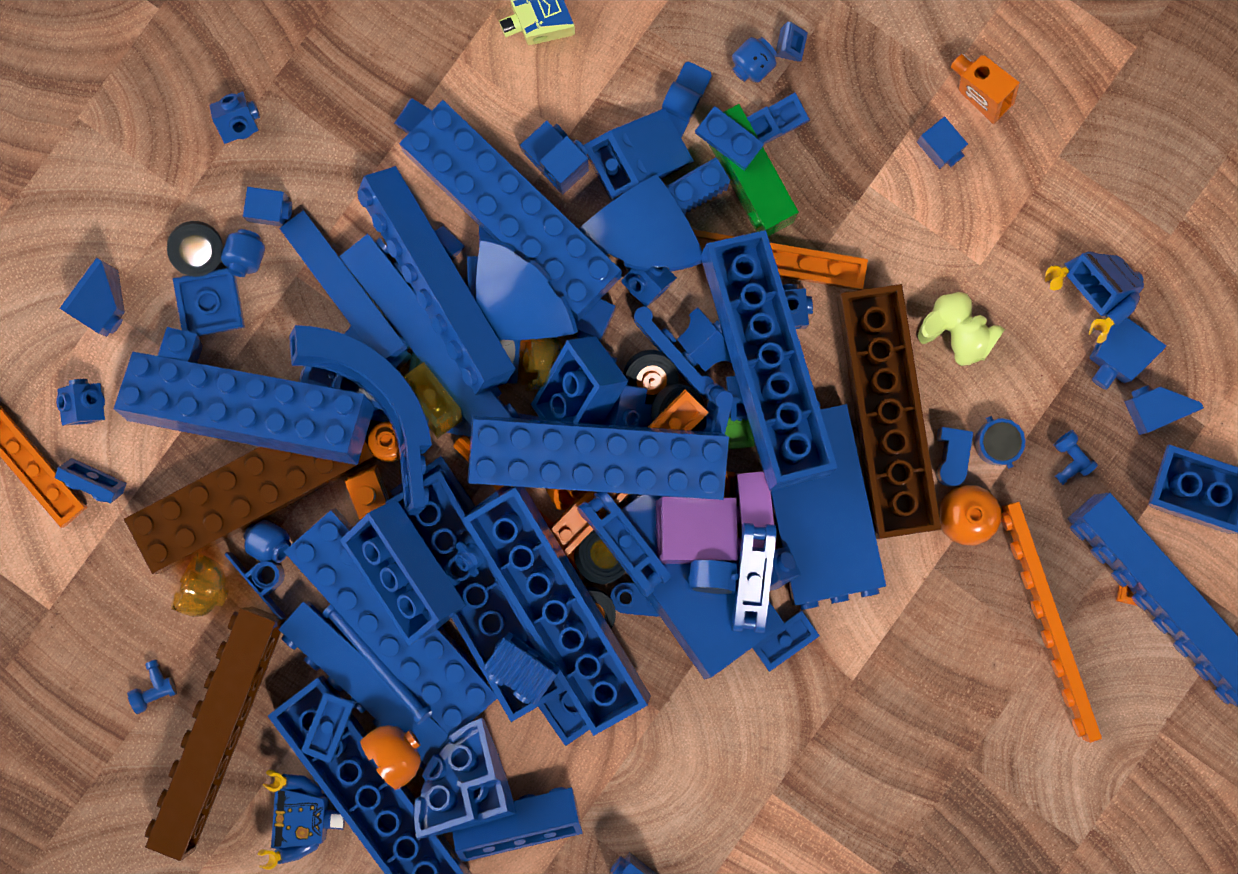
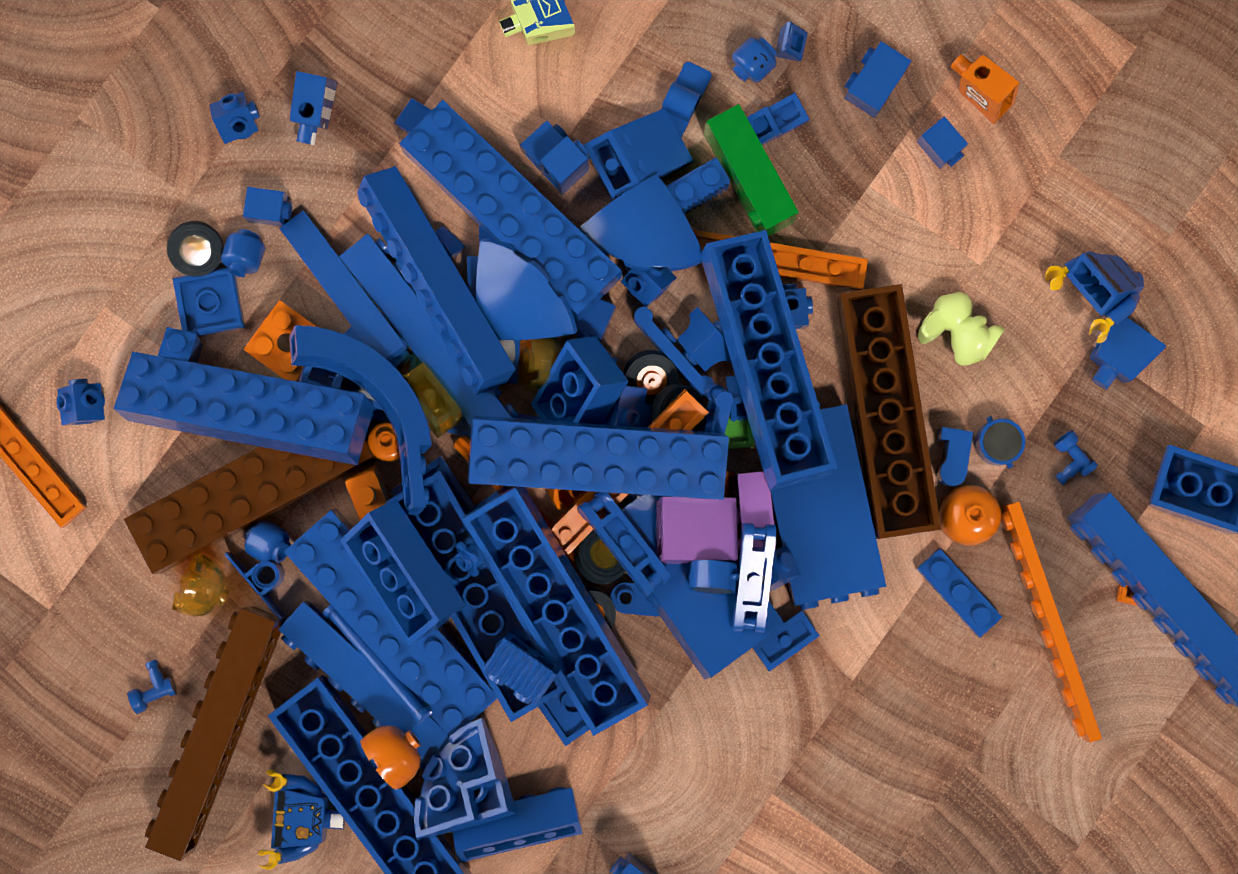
(90, 480): blue plate -> none
(97, 299): blue slope -> none
(264, 342): none -> orange piece
(312, 92): none -> blue torso
(328, 727): blue plate -> none
(729, 138): blue plate -> none
(877, 78): none -> blue brick
(959, 593): none -> blue plate
(1158, 408): blue slope -> none

